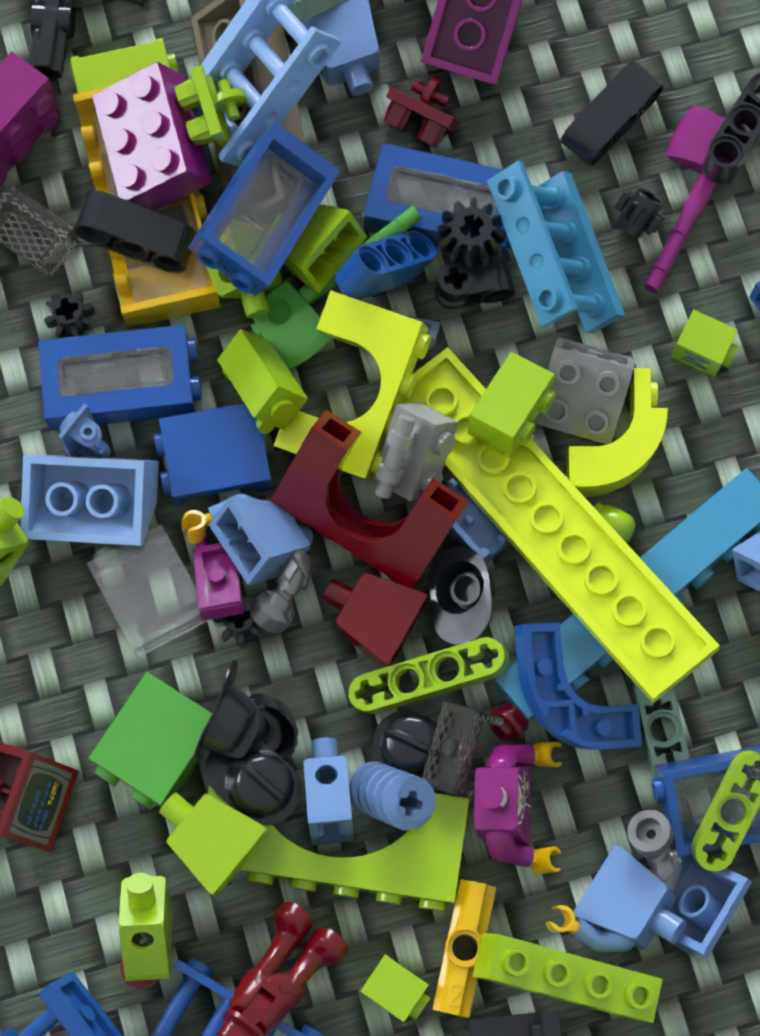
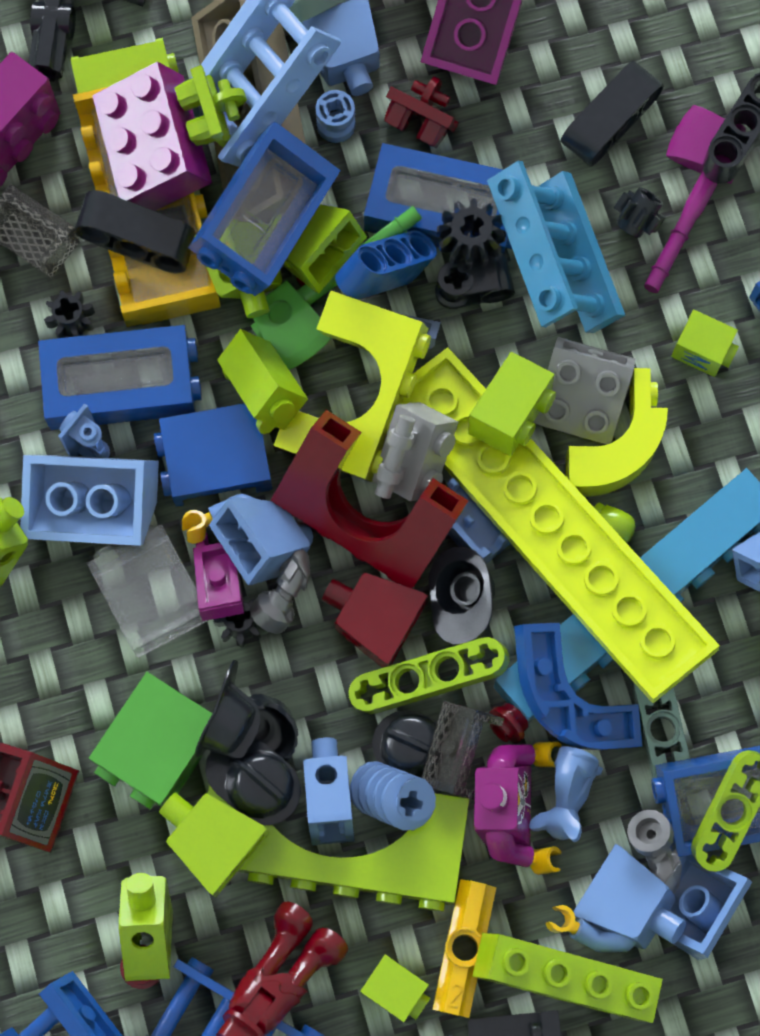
(335, 126): none -> medium blue wheel
(572, 786): none -> medium blue animal

